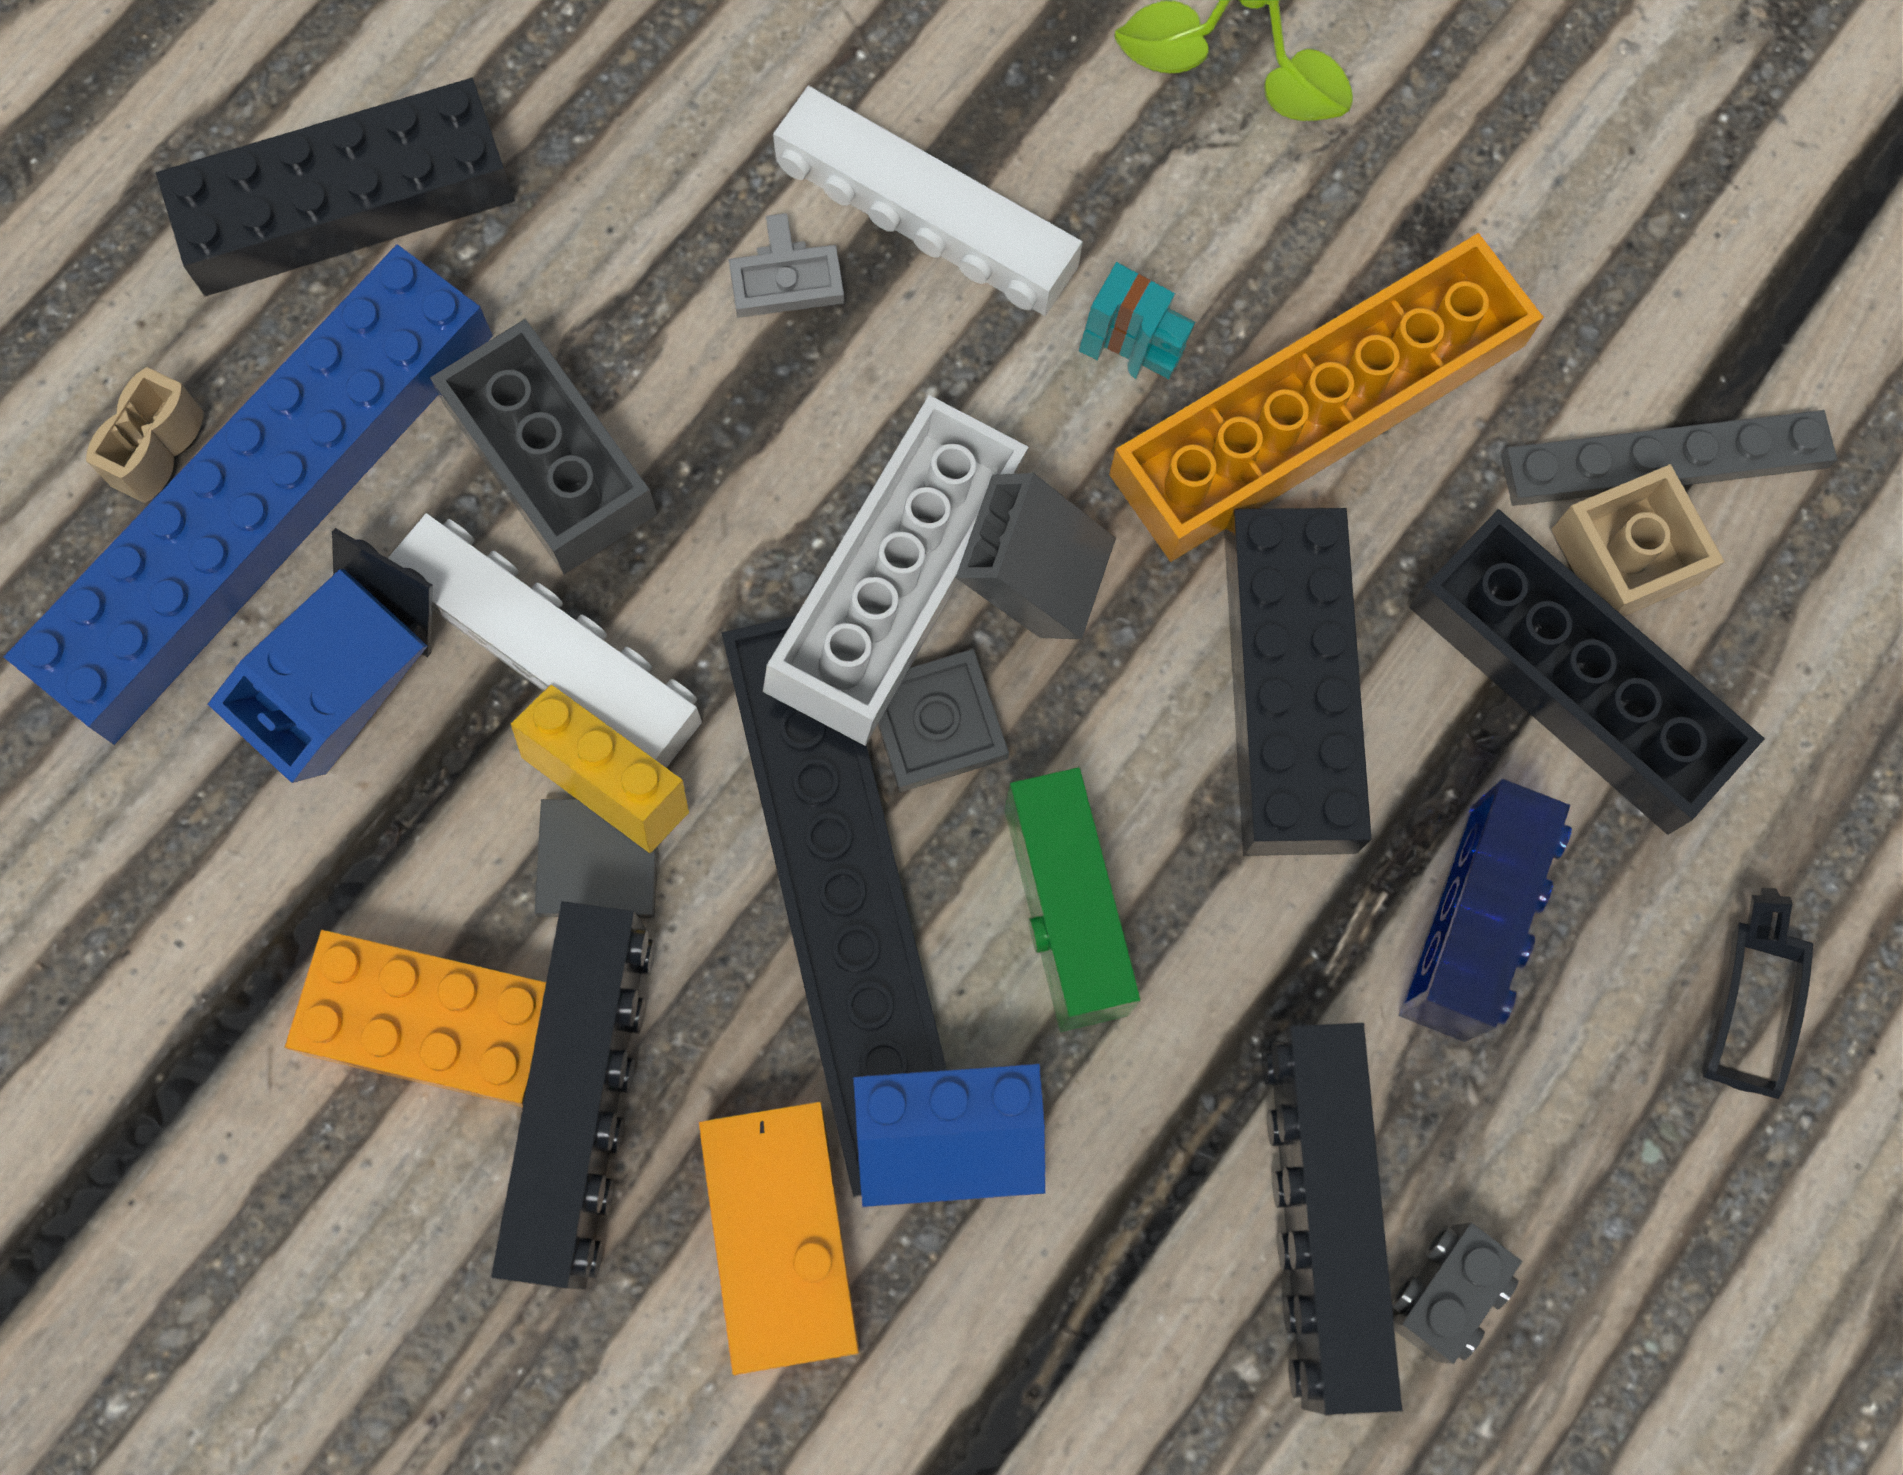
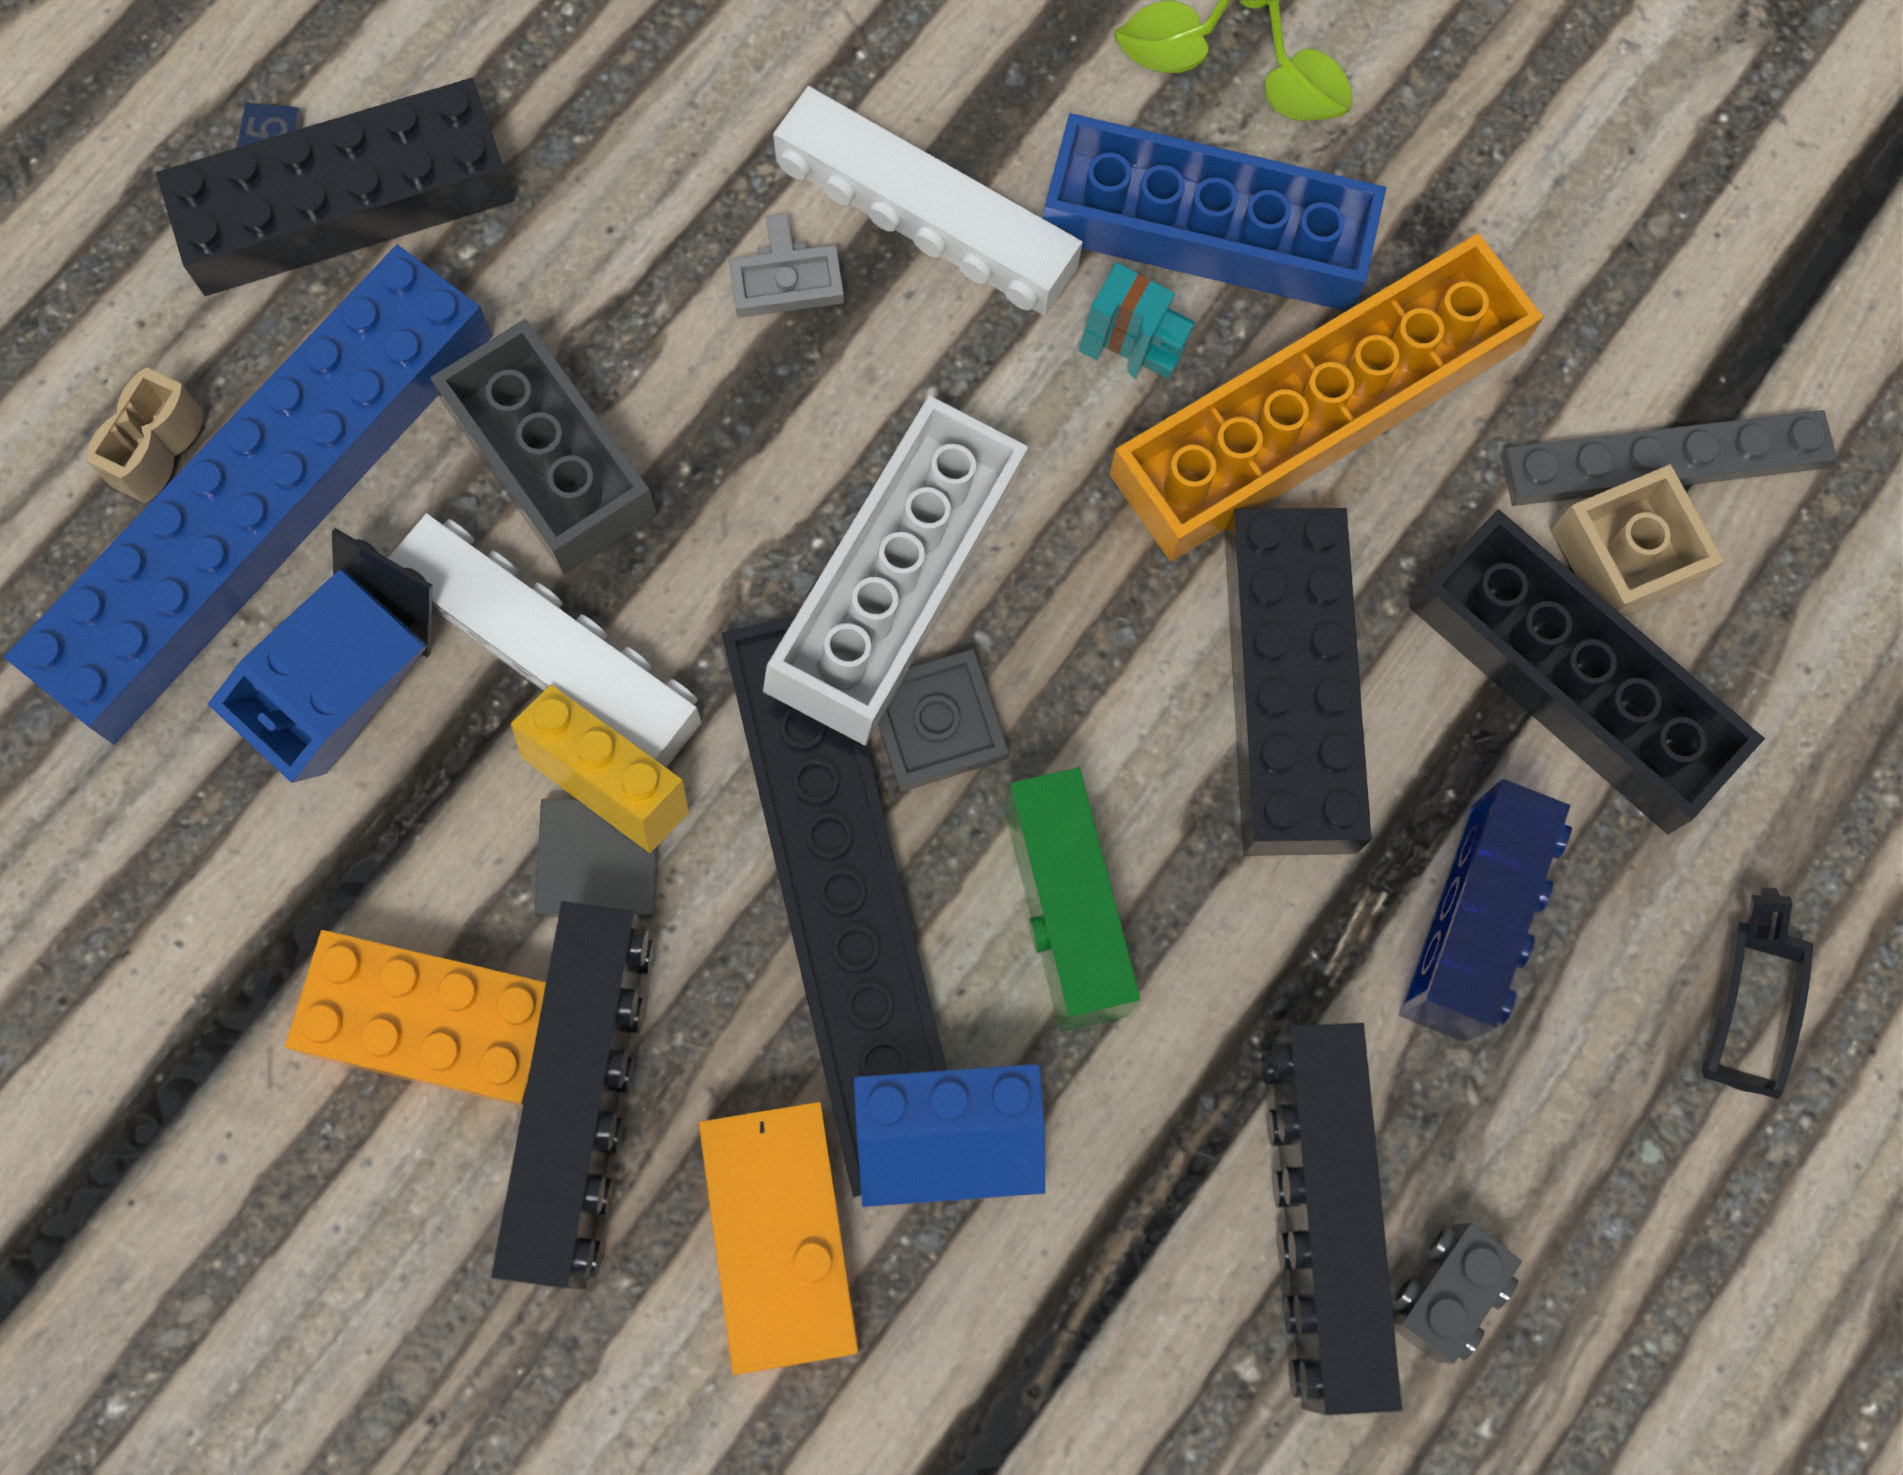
(267, 121): none -> dark blue tile
(1036, 556): dark grey brick -> none
(1214, 212): none -> blue brick

